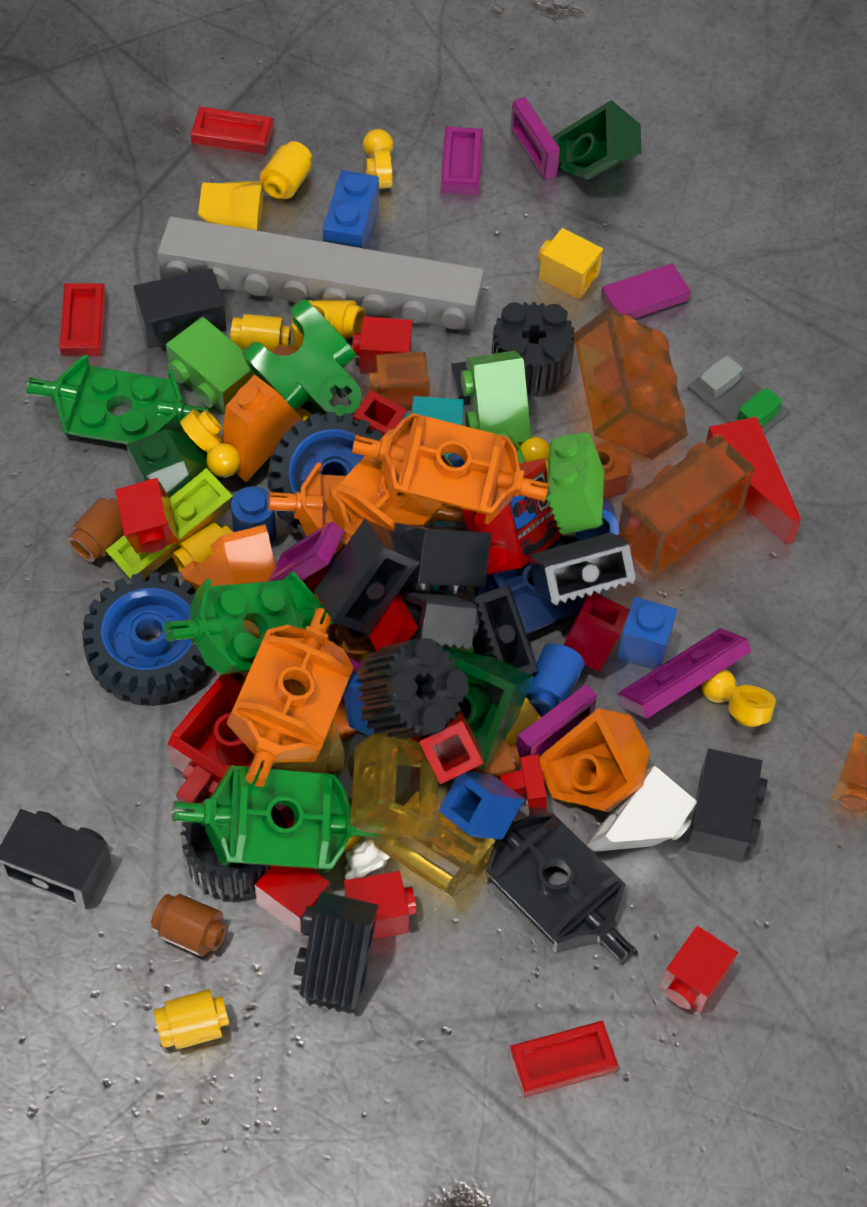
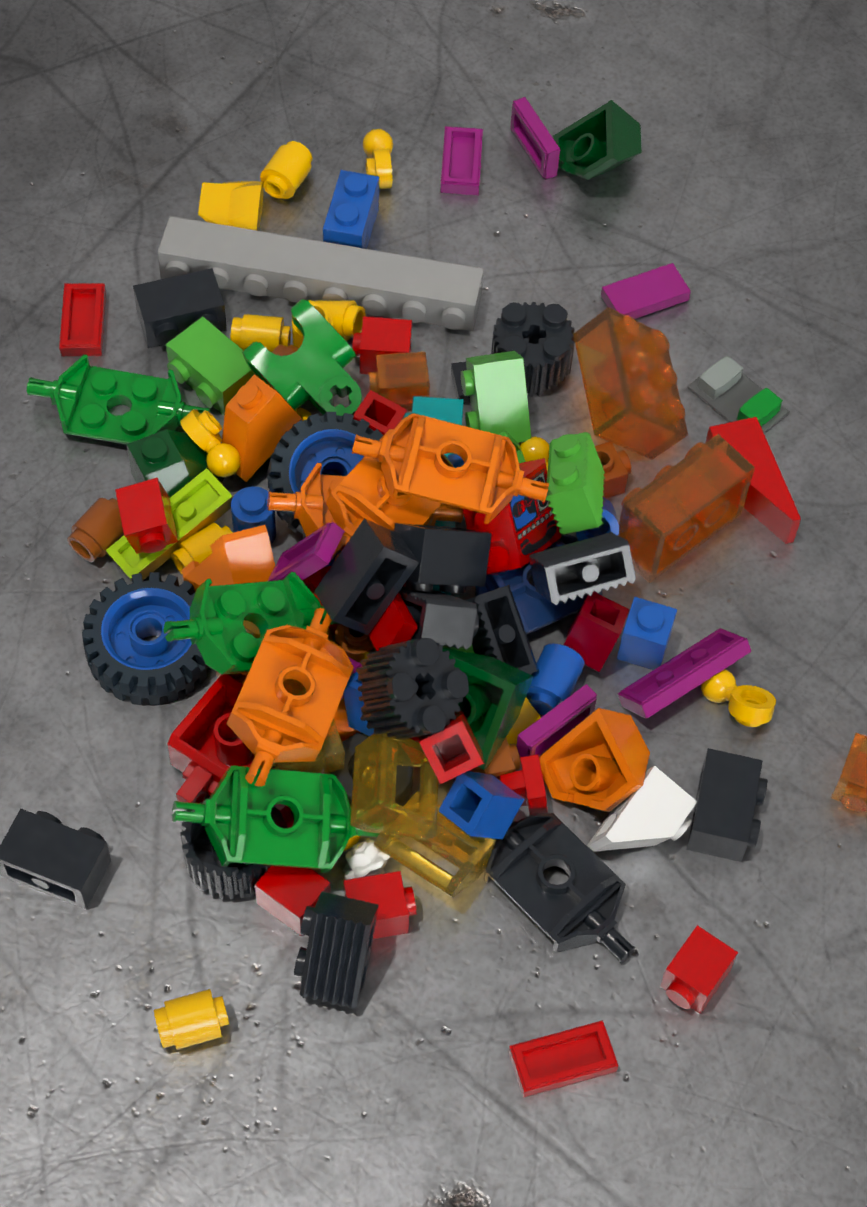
(189, 924): dark orange brick -> none
(232, 130): red tile -> none
(569, 263): yellow brick -> none

